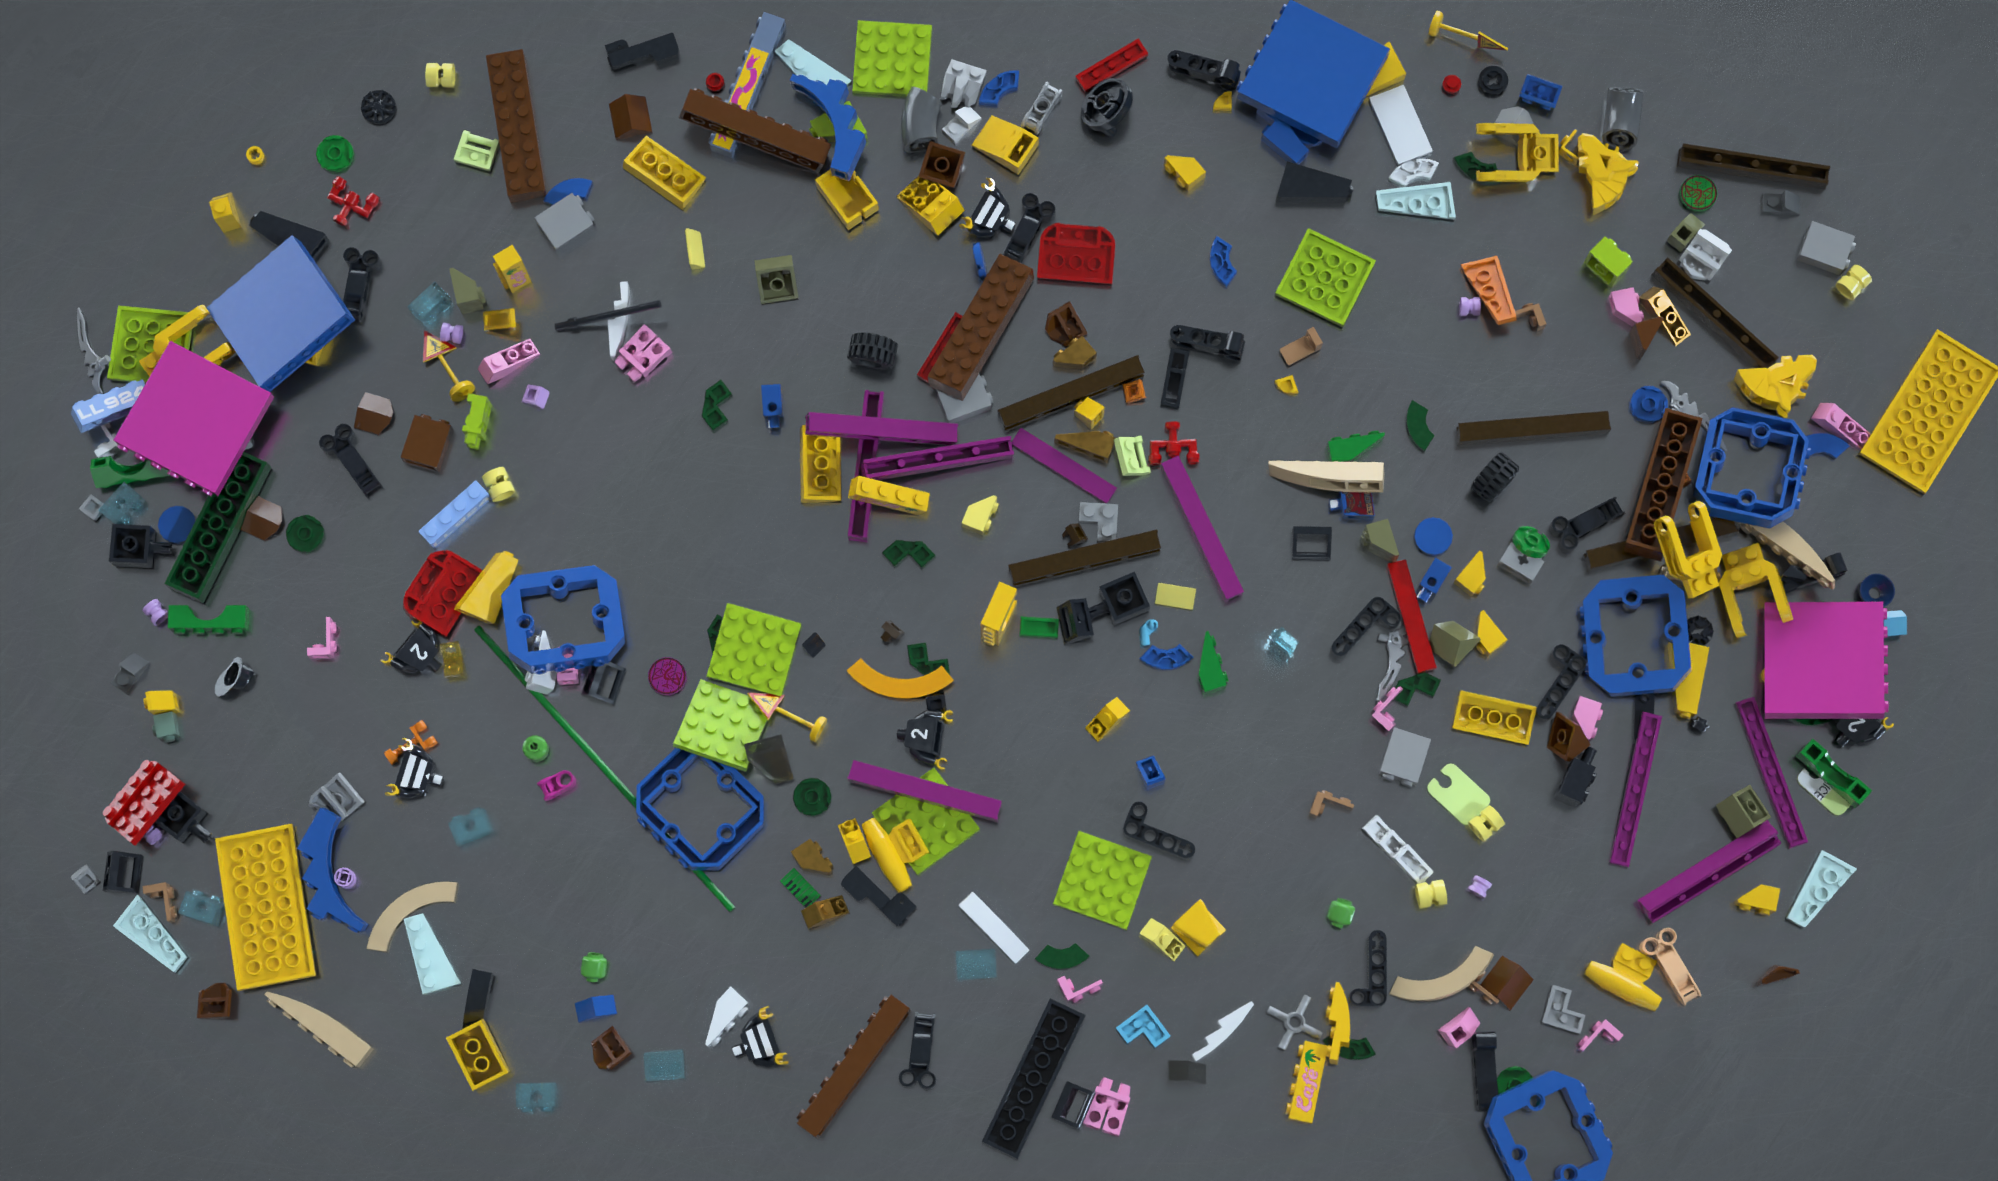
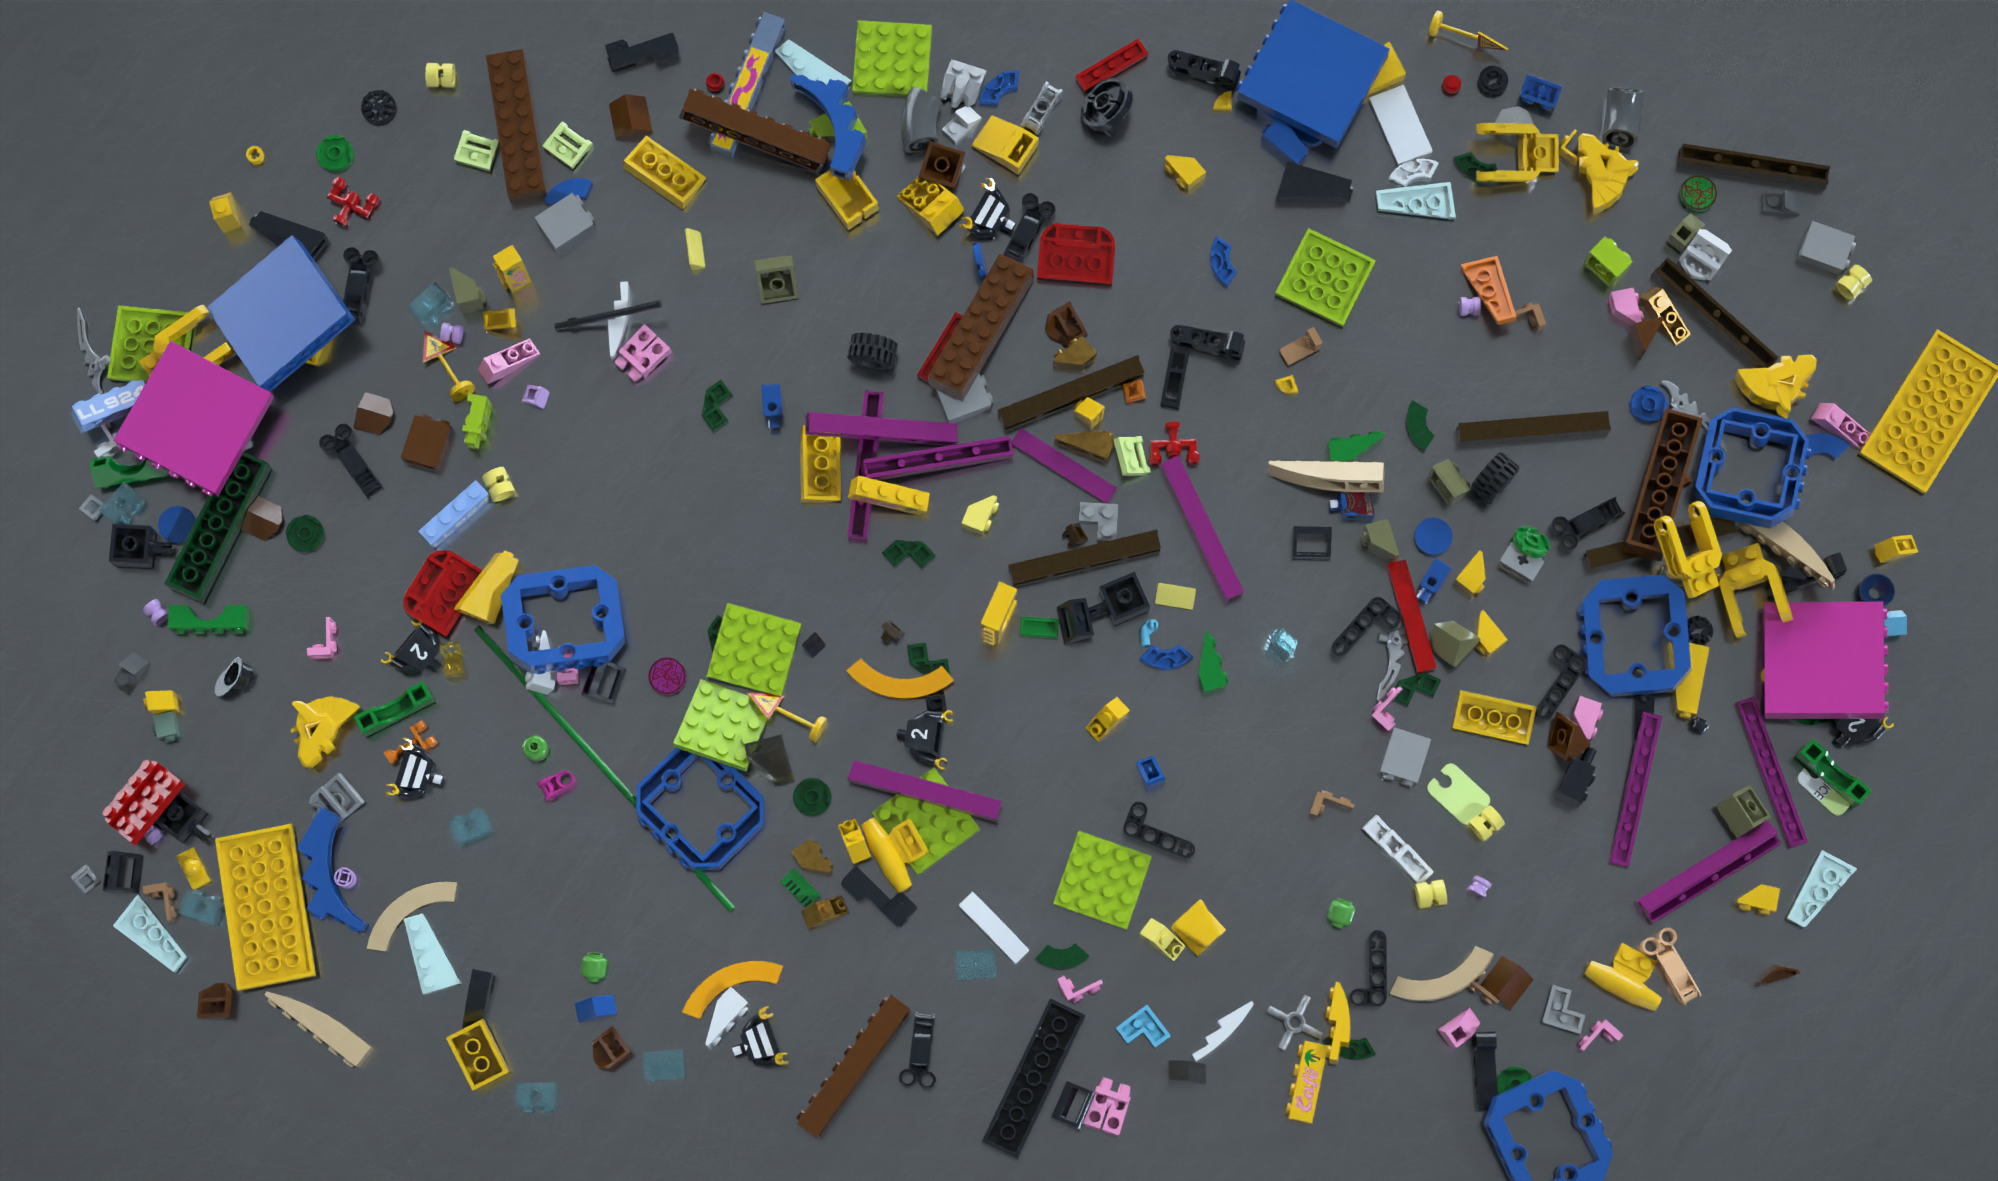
(193, 868): none -> yellow tile
(327, 717): none -> yellow animal
(389, 713): none -> green arch
(564, 150): none -> yellowish green plate
(729, 977): none -> light orange tile
(1449, 481): none -> olive slope
(1895, 548): none -> yellow slope

